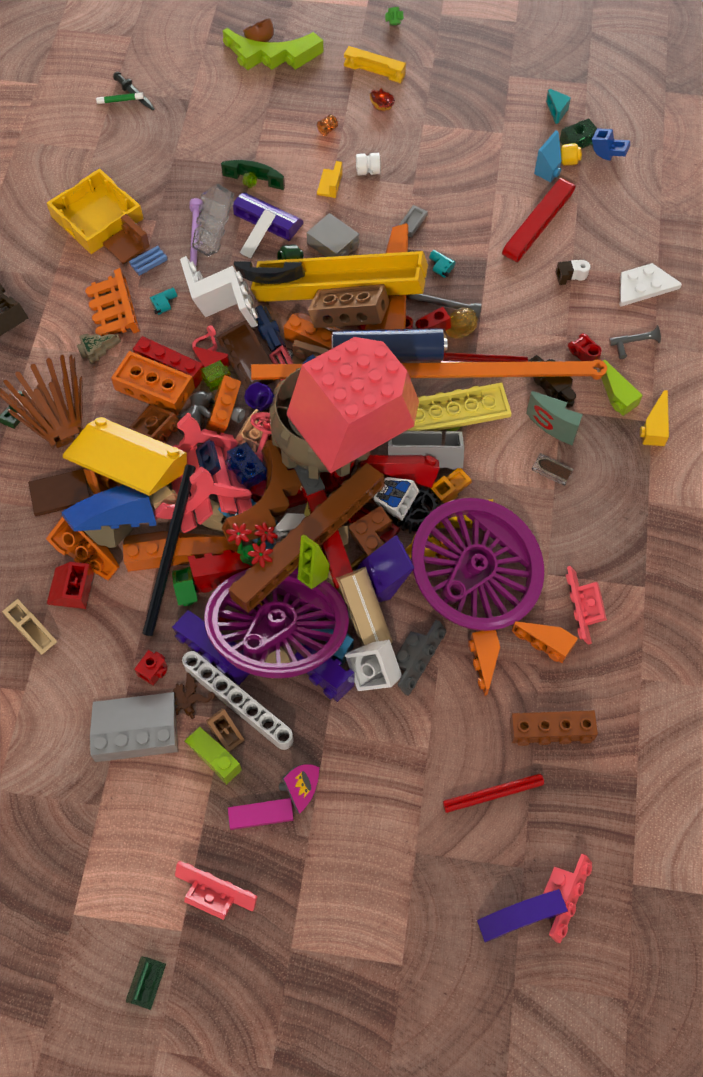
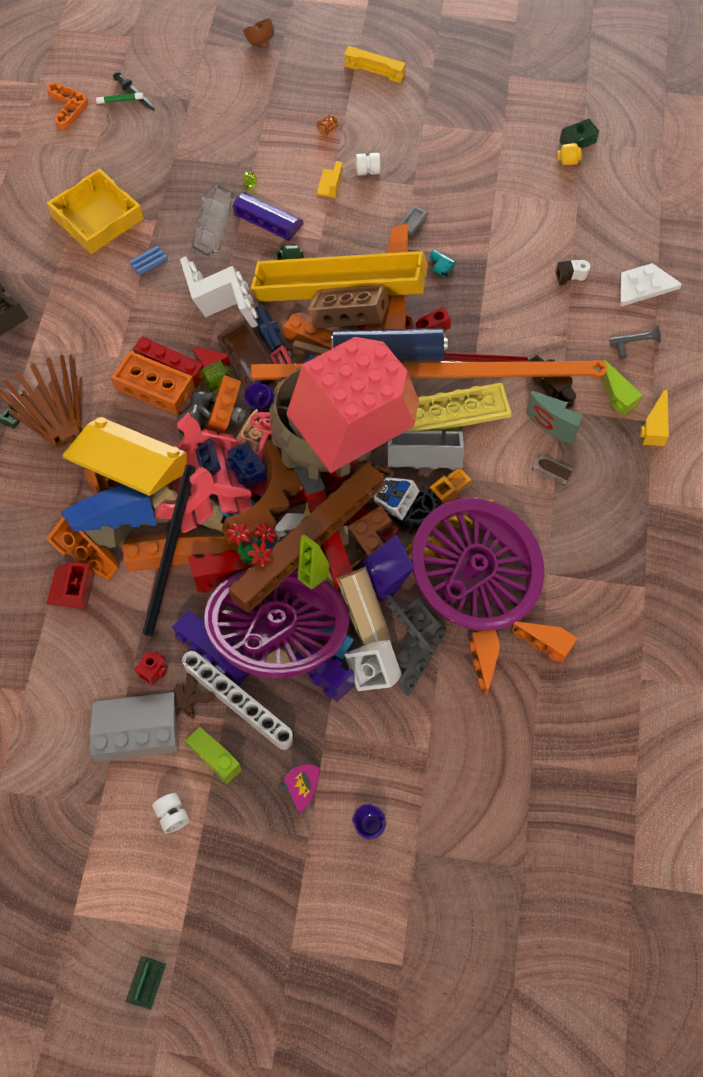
(29, 626): tan slope -> none
(58, 492): reddish brown tile -> none
(76, 102): none -> orange beam
(96, 345): dark tan rock -> none
(118, 310): orange fence -> none
(128, 241): dark orange bracket -> none
(156, 423): dark orange plate -> none
(160, 301): teal piece -> none
(170, 812): none -> white wheel
(184, 586): green slope -> none
(194, 207): lavender piece -> none
(211, 332): coral piece -> none
(212, 893): coral bracket -> none
(225, 730): medium nougat slope -> none
(235, 168): dark green slope -> none
(257, 233): white sticker -> none
(260, 814): dark pink tile -> none
(273, 54): lime arch -> none
(290, 272): black slope -> none
(332, 237): light grey brick -> none
(369, 821): none -> dark purple hair
(382, 100): clear red hair -> none
(394, 16): bright green gear -> none
(418, 468): red slope -> none
(419, 620): none -> dark grey bracket
(462, 323): clear yellow piece -> none
(476, 307): dark grey piece -> none
(493, 793): red axle -> none
(522, 915): dark purple slope -> none
(538, 220): red beam -> none
(549, 159): dark azure slope -> none
(553, 727): dark orange brick -> none
(557, 104): teal slope -> none
(571, 888): coral bracket -> none
(585, 348): red piece -> none
(587, 603): coral bracket -> none
(606, 146): blue brick -> none

